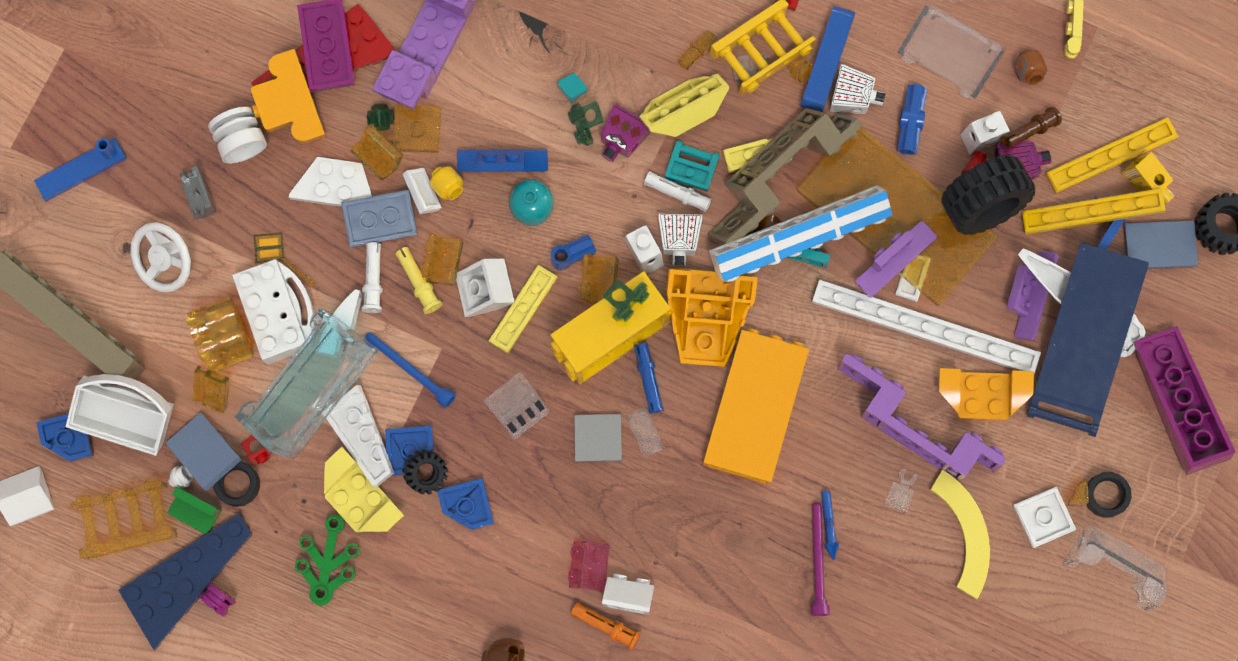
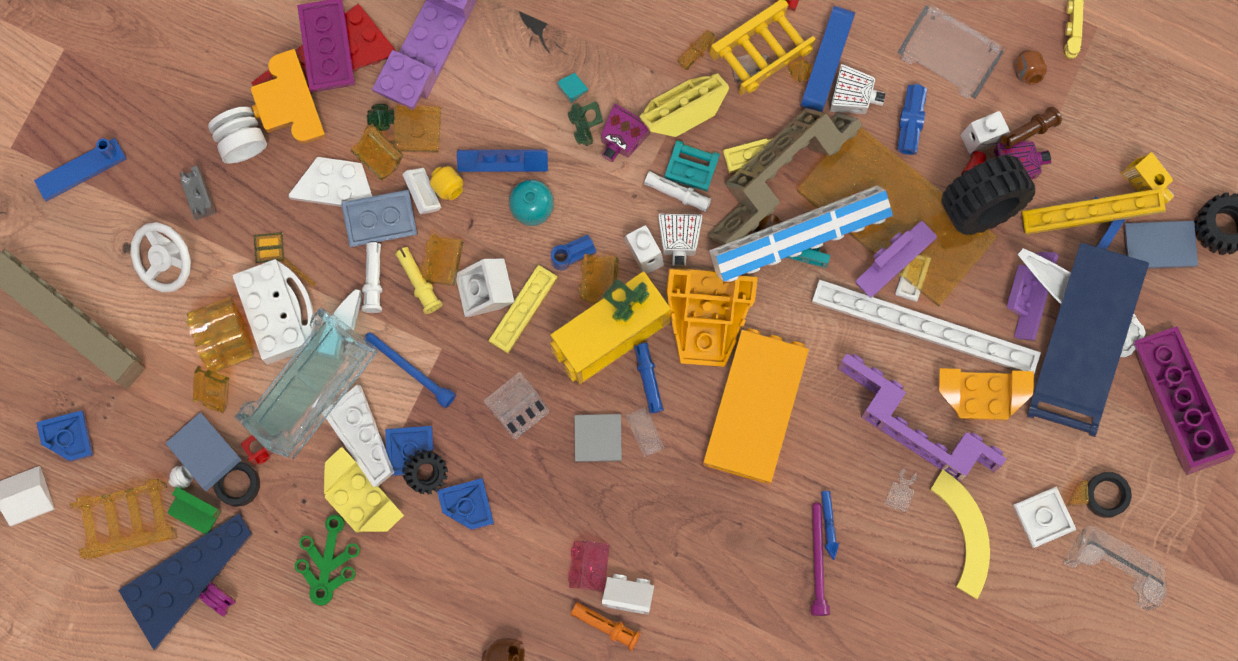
(119, 412): white piece -> none
(1111, 155): yellow tile -> none

